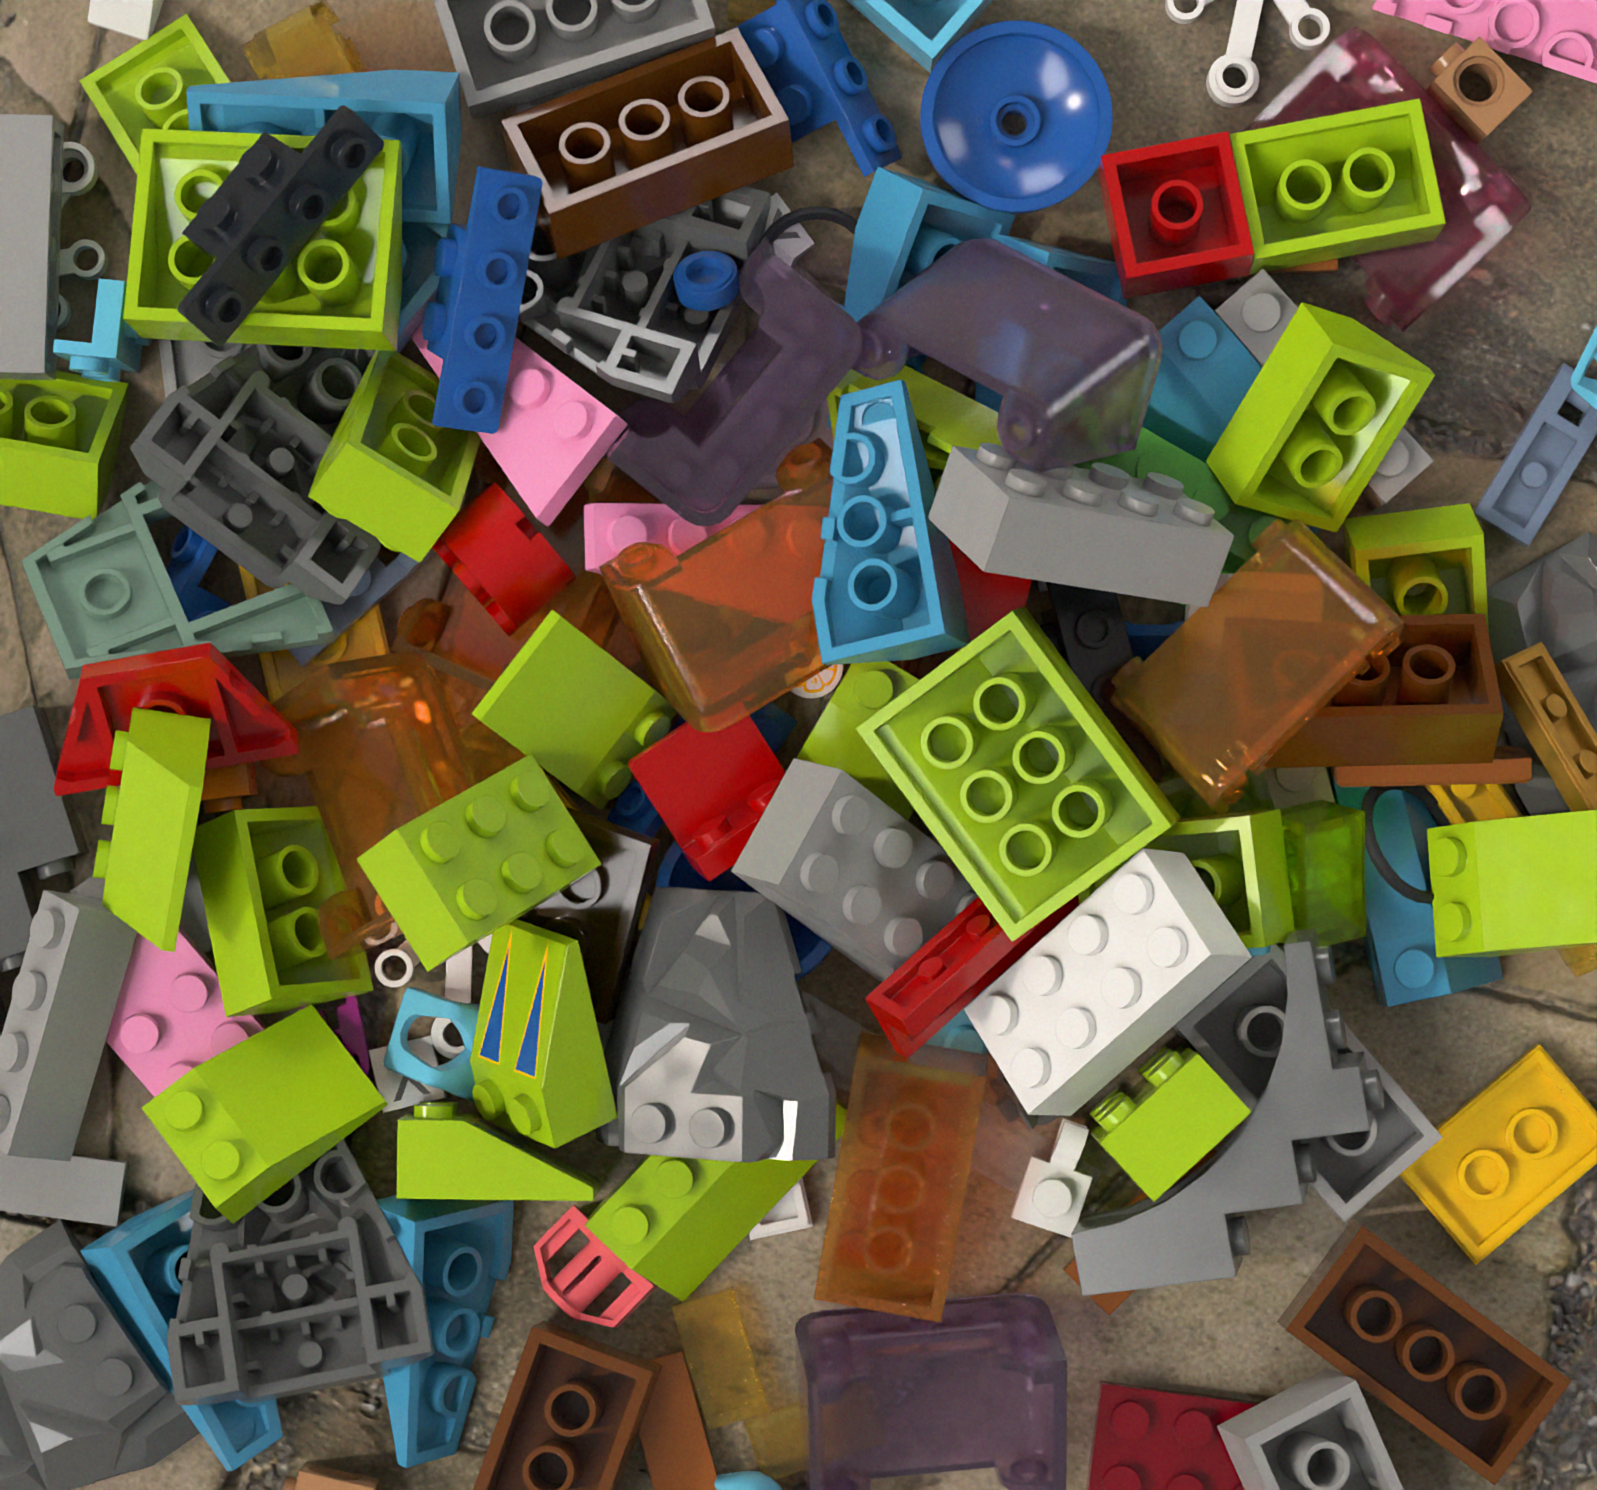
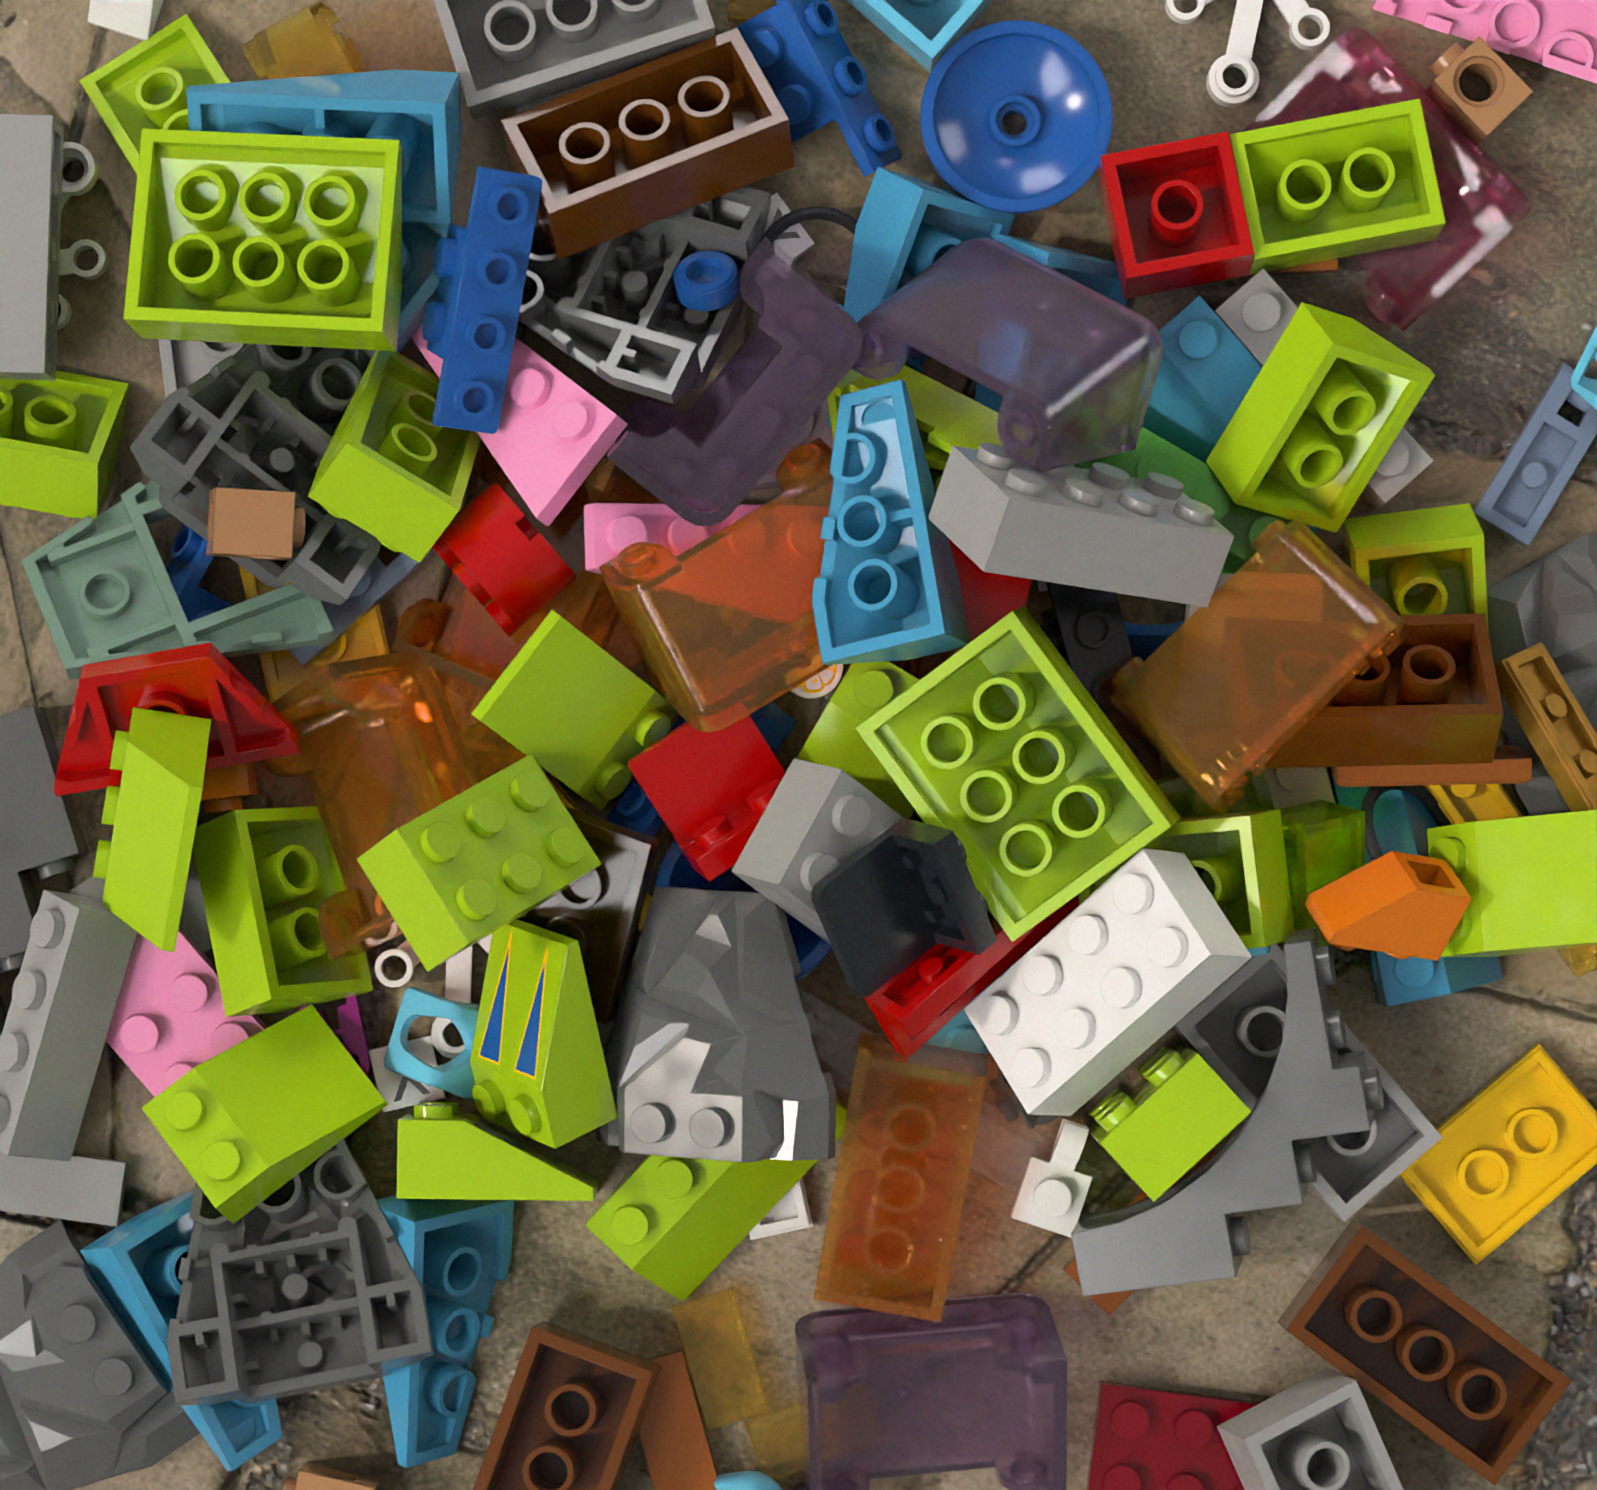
(114, 342): medium azure bracket -> none
(254, 524): none -> medium nougat brick
(268, 215): black bracket -> none
(587, 1273): coral piece -> none
(900, 902): none -> black bracket
(1392, 906): none -> orange slope

